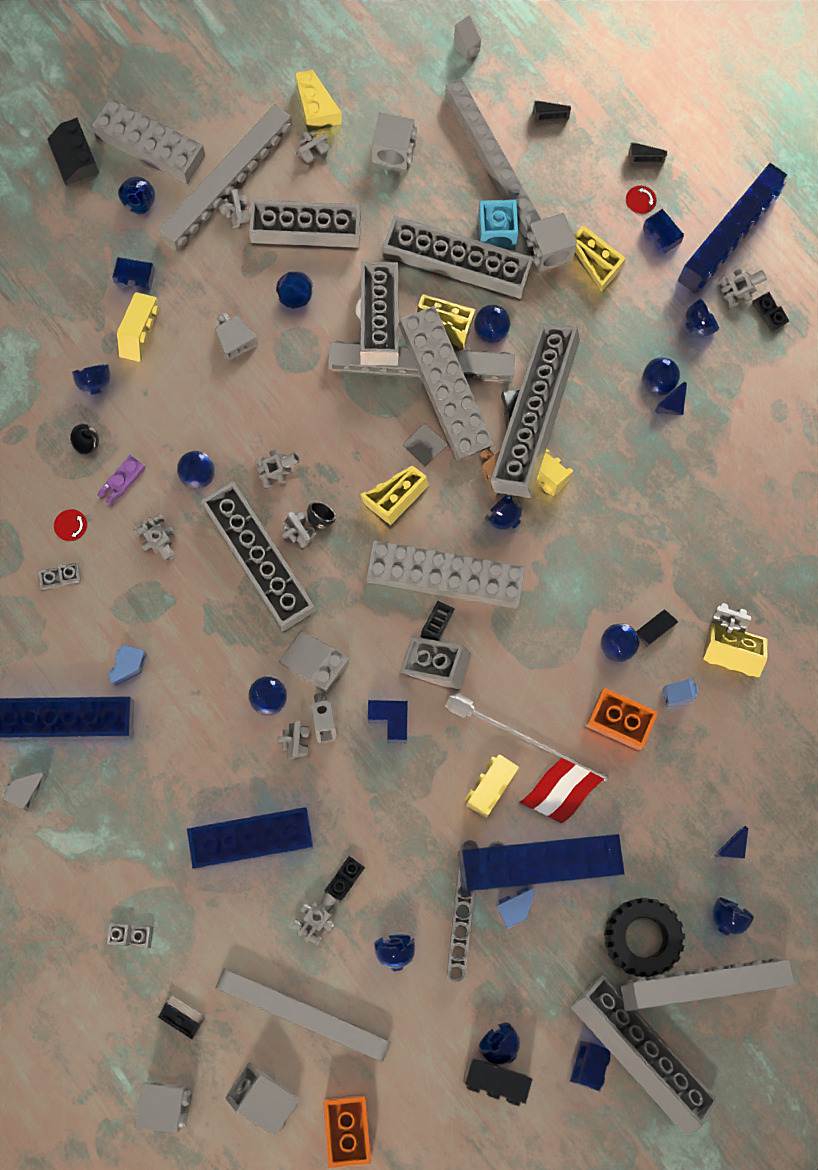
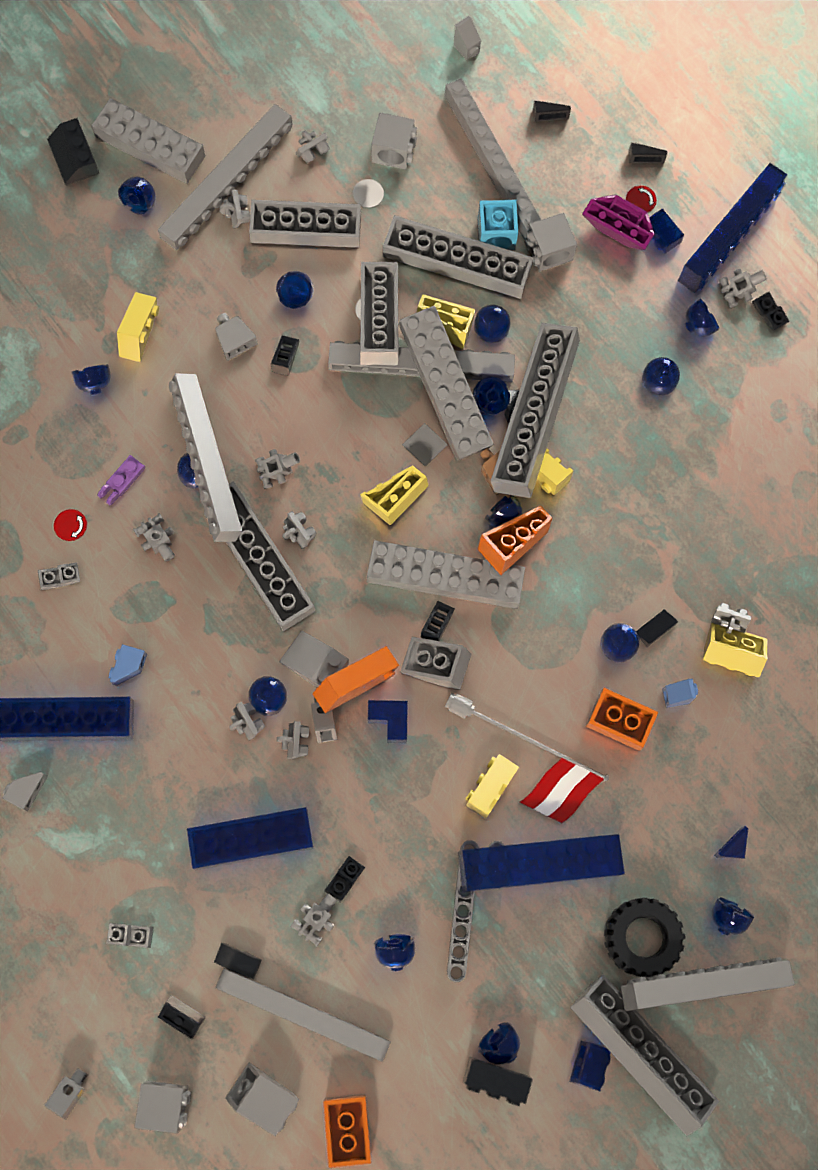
(62, 1103): none -> light grey torso
(84, 439): black piece -> none
(133, 273): clear blue brick -> none
(205, 458): none -> brick
(237, 961): none -> black slope
(243, 722): none -> light grey hips
(284, 366): none -> black slope
(316, 103): light yellow wedge -> none
(320, 515): black piece -> none
(355, 679): none -> orange brick
(368, 193): none -> white sticker
(491, 395): none -> clear blue cylinder
(514, 538): none -> orange wedge
(515, 909): medium blue slope -> none
(598, 257): light yellow wedge -> none
(620, 221): none -> magenta wedge
(674, 402): clear blue slope -> none

